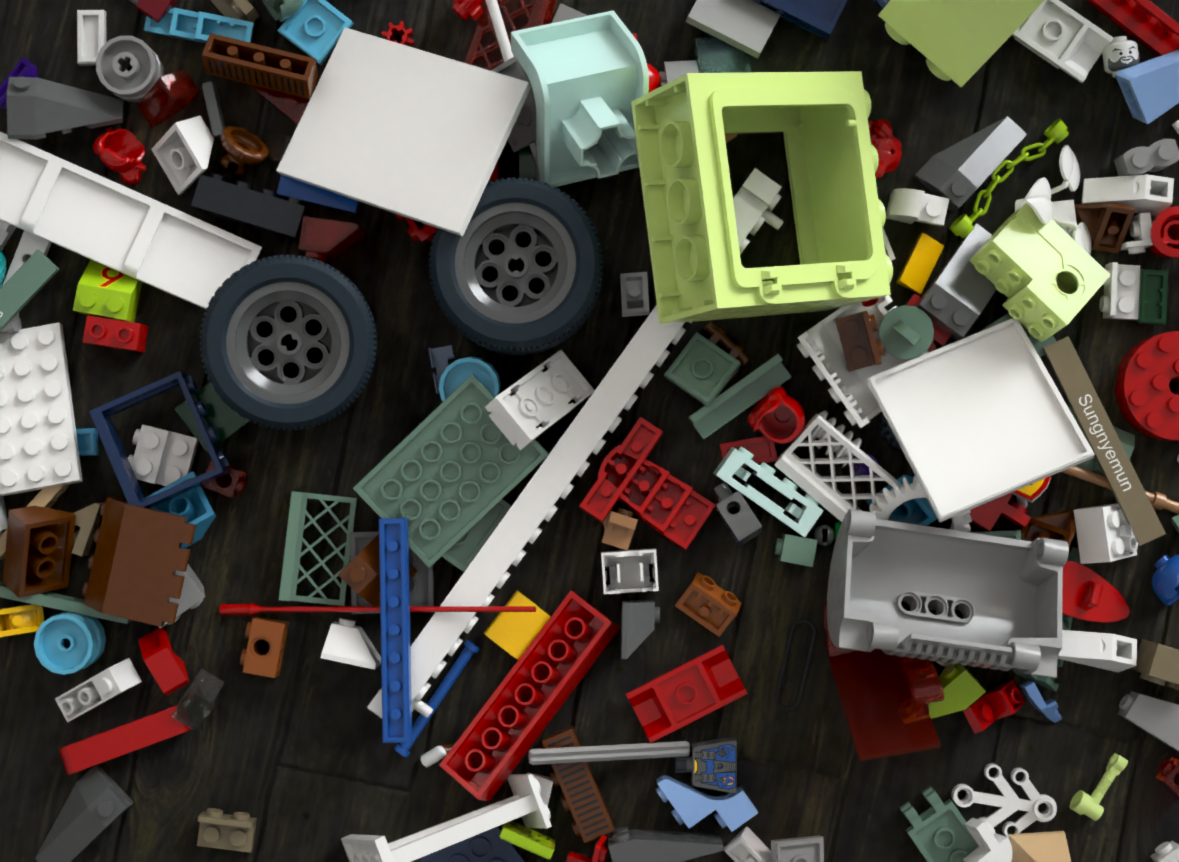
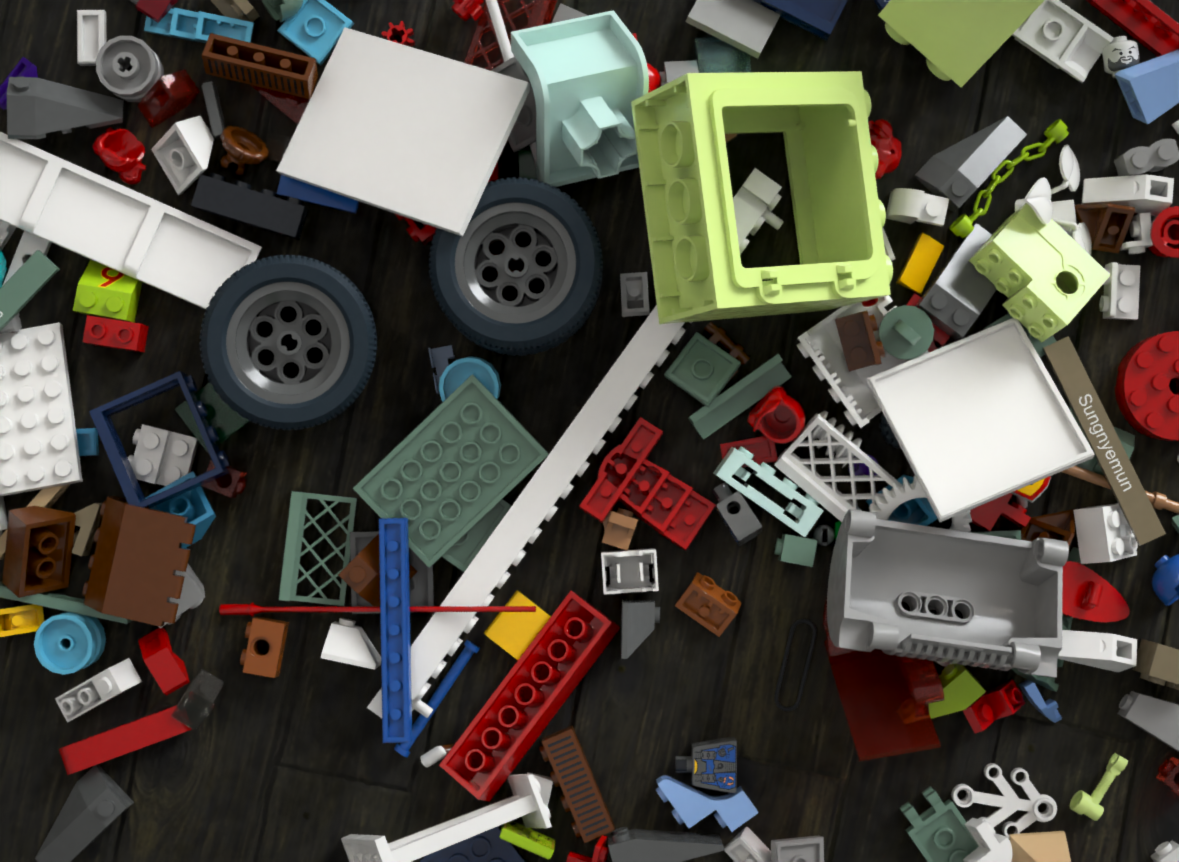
(226, 831): dark tan bracket -> none
(327, 238): clear red slope -> none
(539, 400): white piece -> none
(609, 752): light grey axle -> none
(686, 693): red piece -> none
(1153, 297): dark green plate -> none

